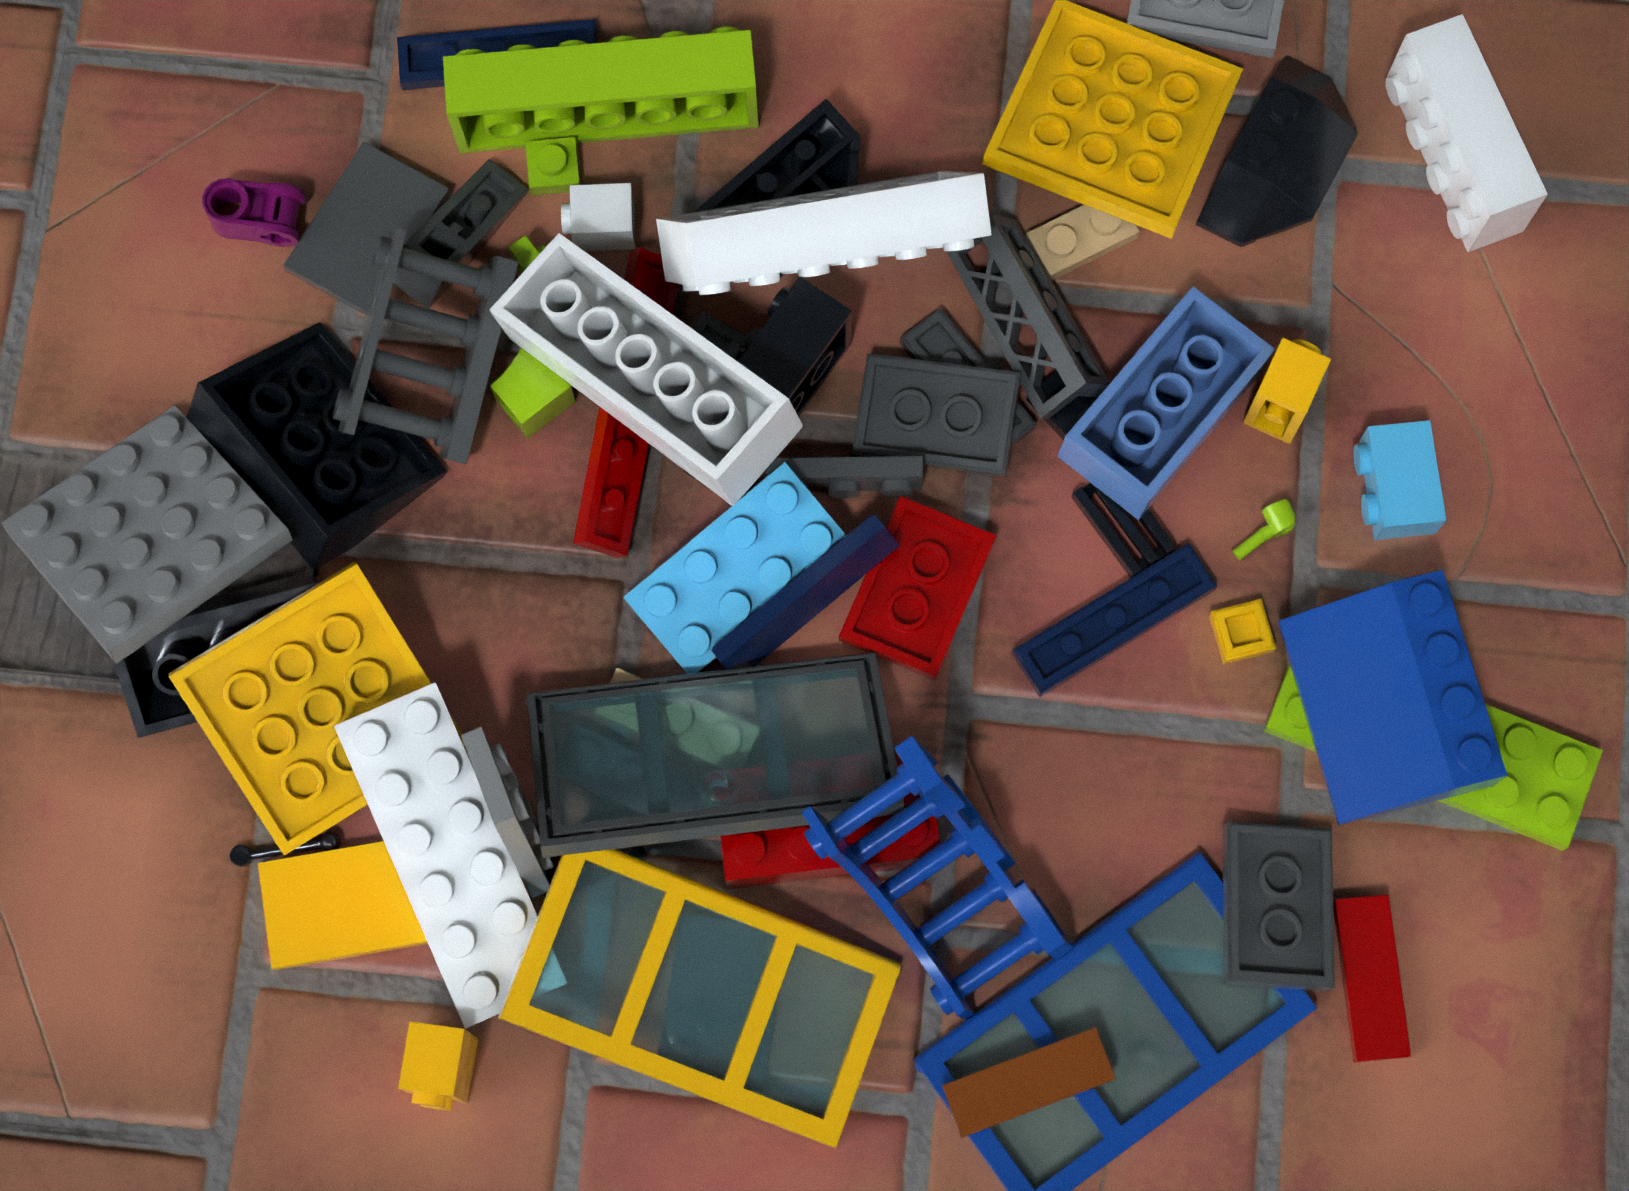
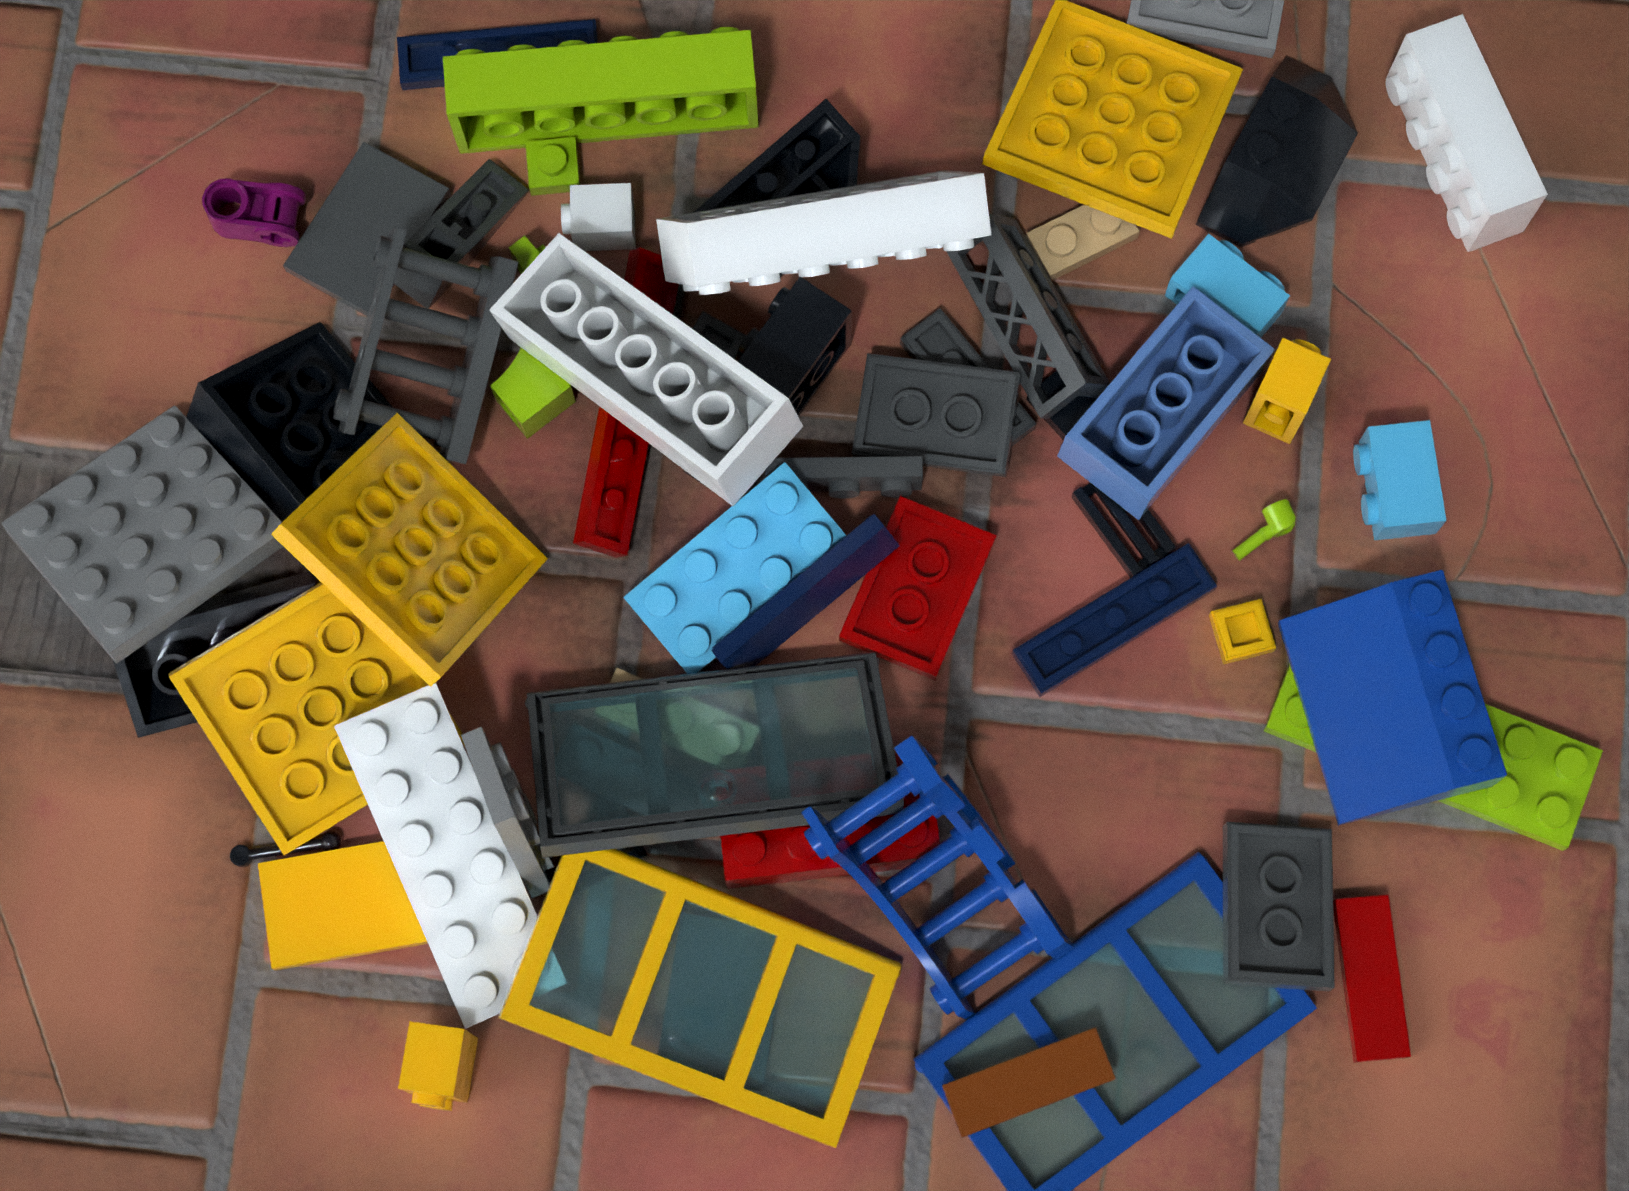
(411, 548): none -> yellow plate
(1231, 283): none -> medium azure brick

